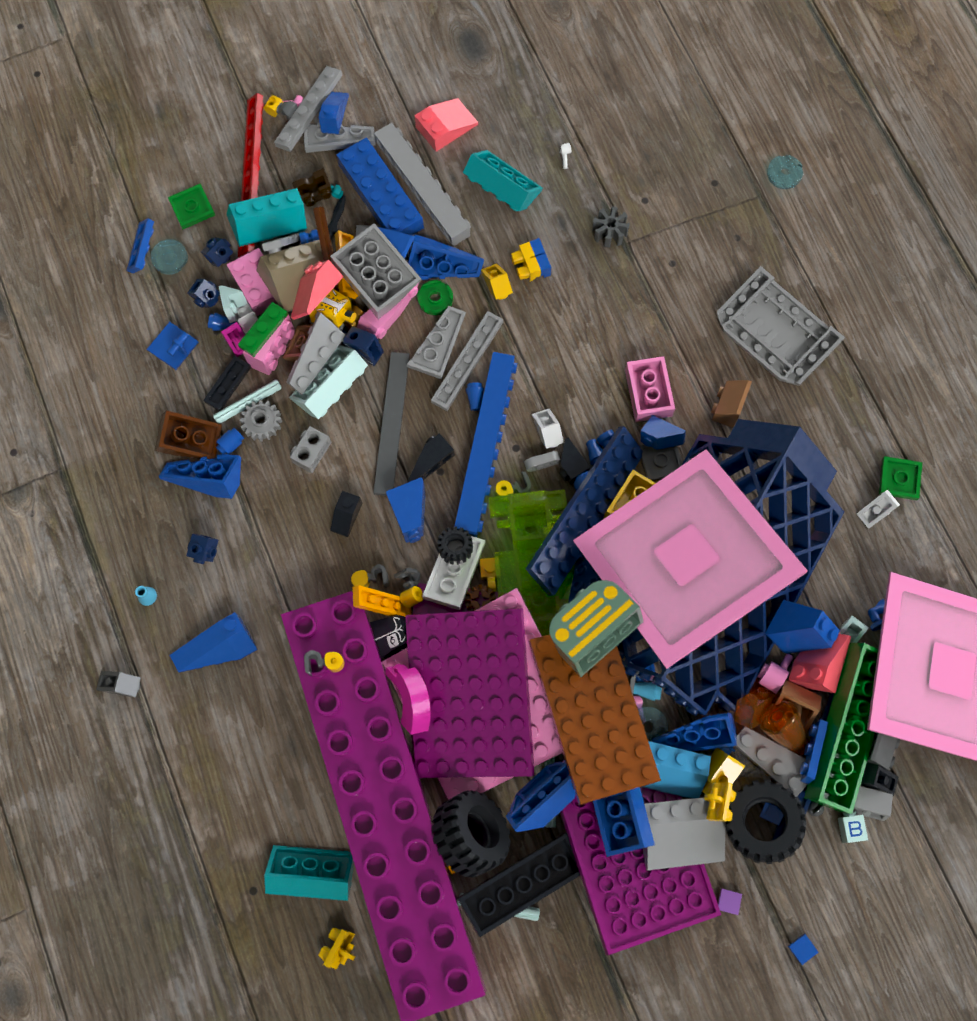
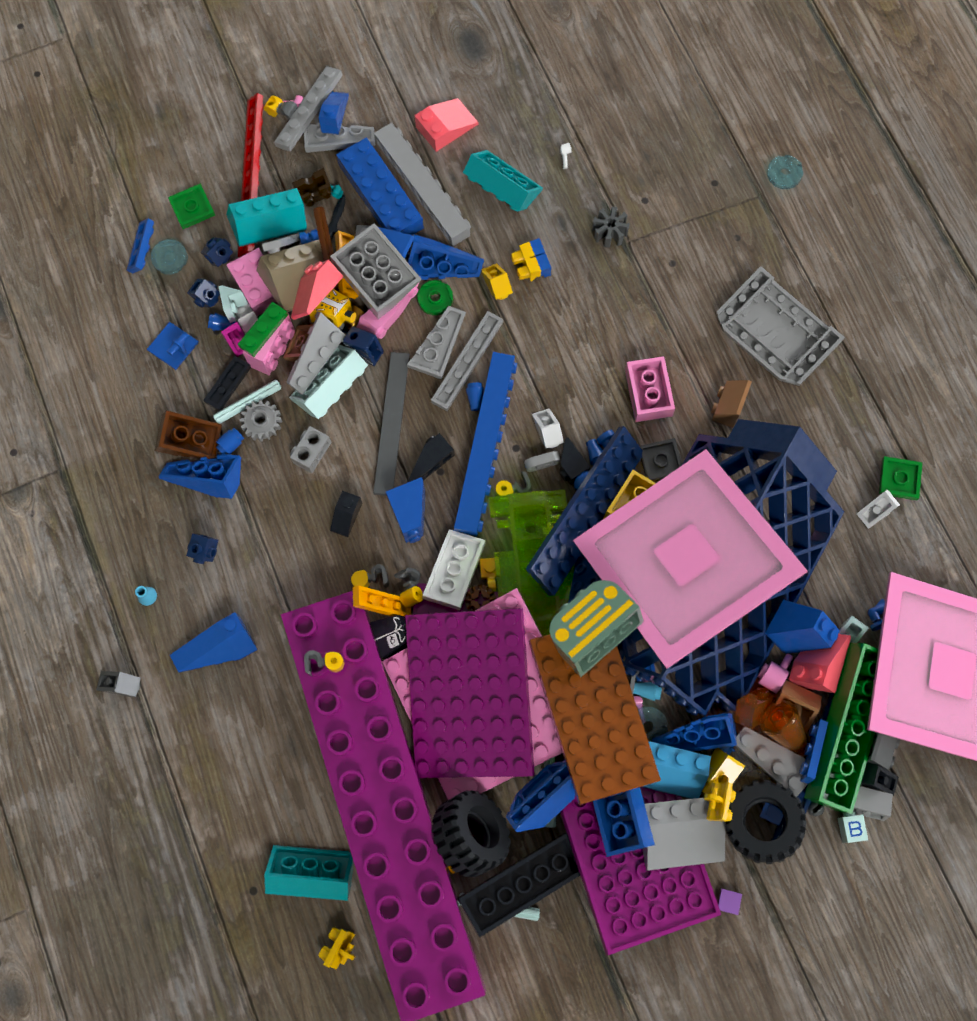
(414, 697): dark pink arch -> none
(451, 535): black tyre -> none
(661, 434): blue slope -> none
(803, 949): blue tile -> none

